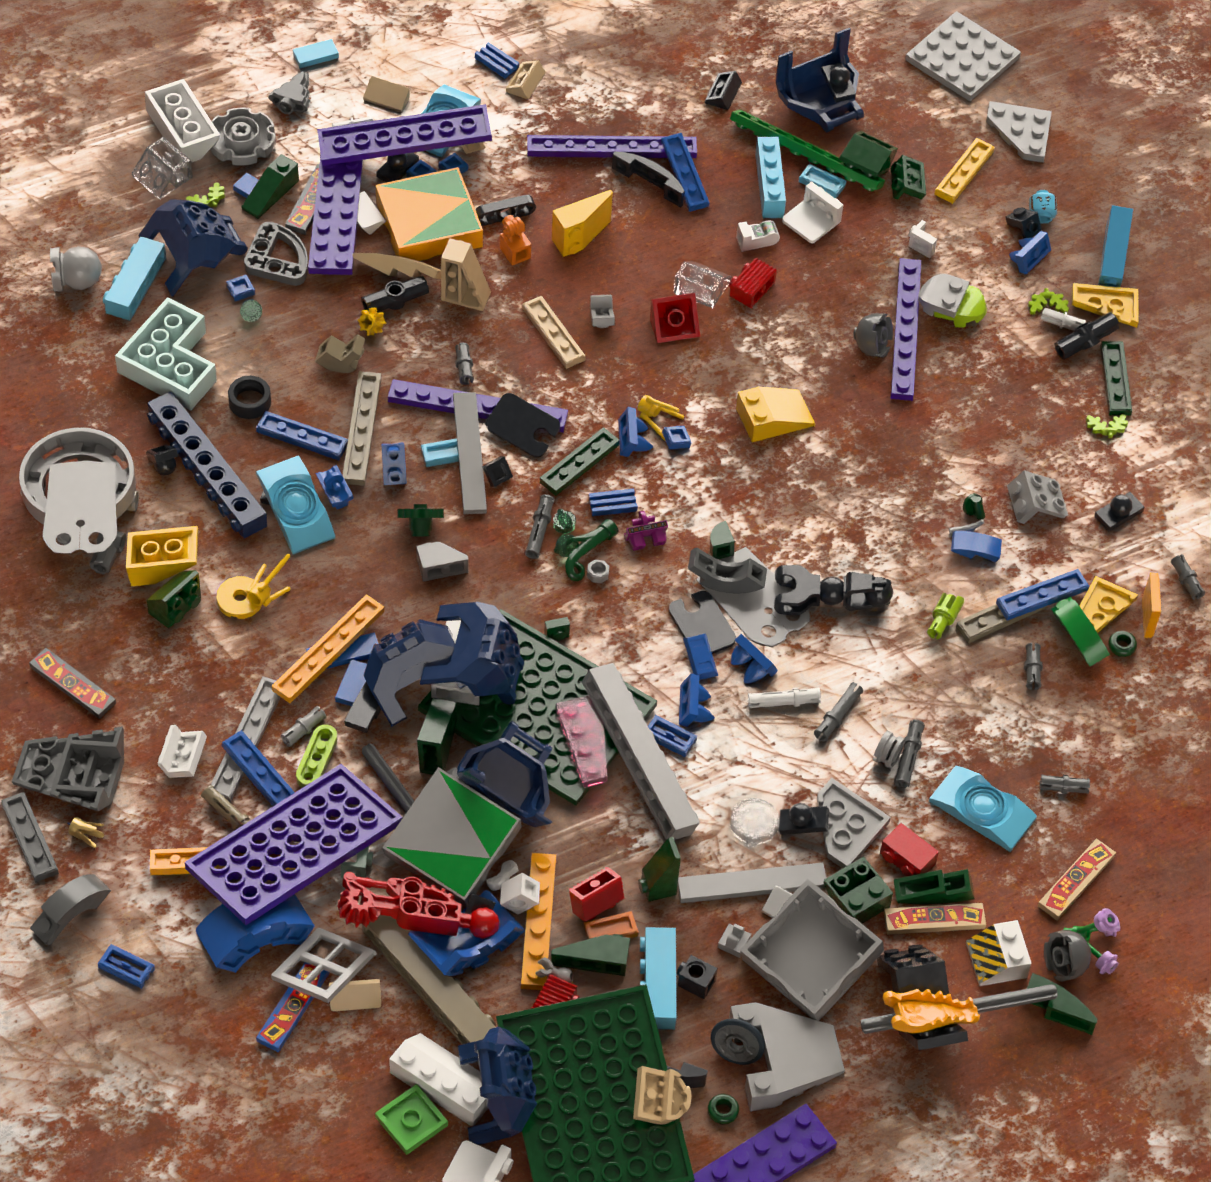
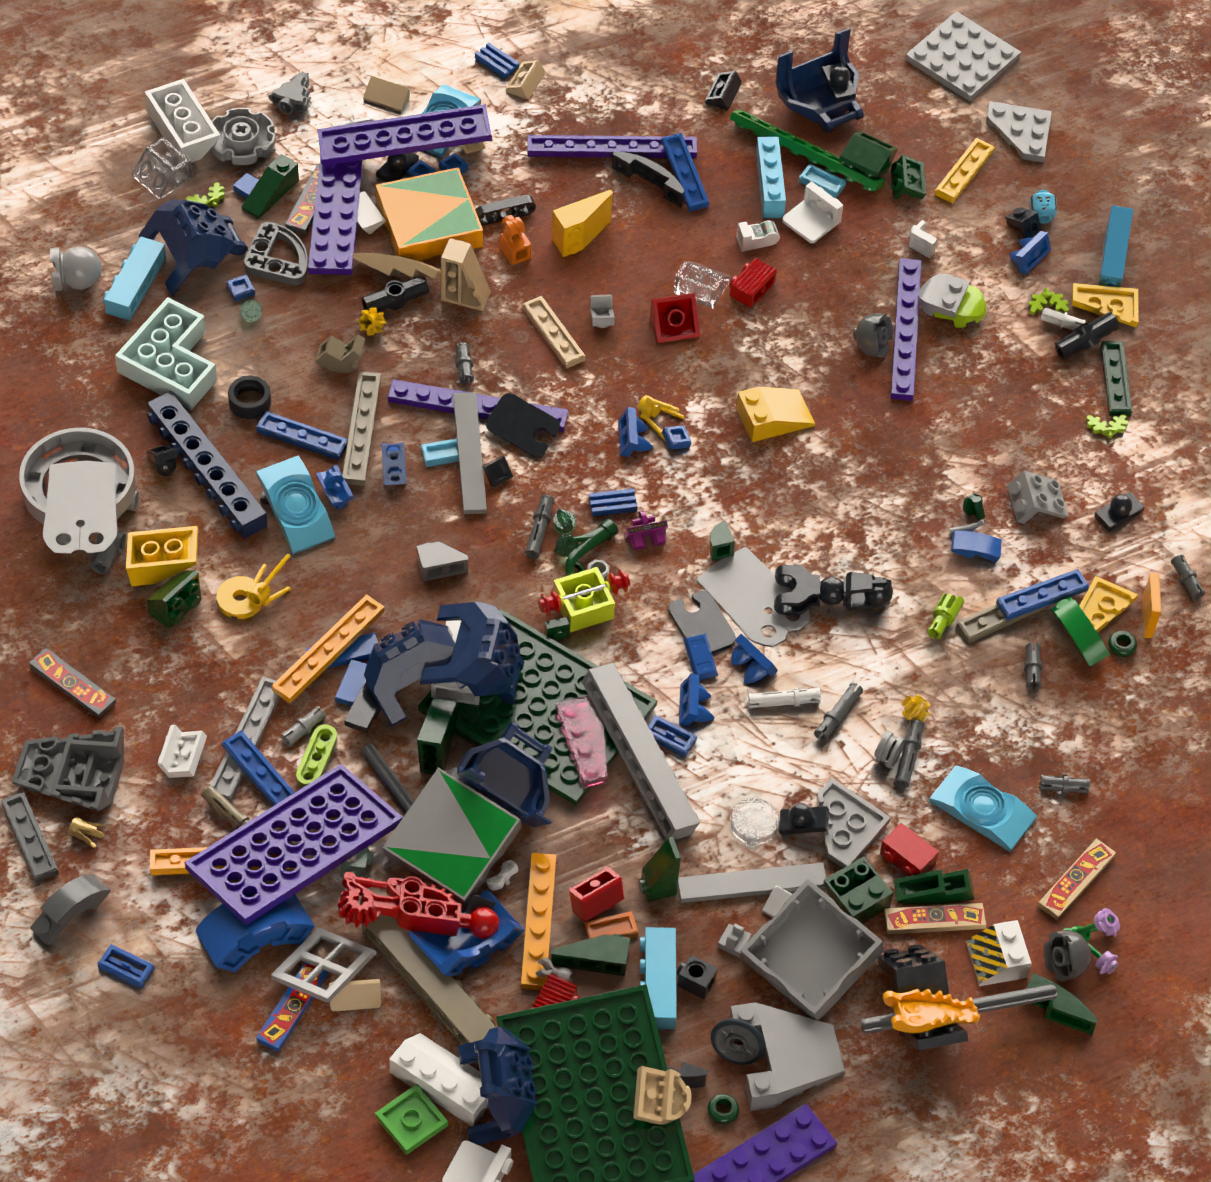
(315, 53): tile -> none
(420, 519): dark green plant -> none
(520, 893): white brick -> none
(579, 461): plate -> none
(584, 597): none -> neon yellow brick
(725, 576): dark grey arch -> none
(916, 708): none -> yellow gear

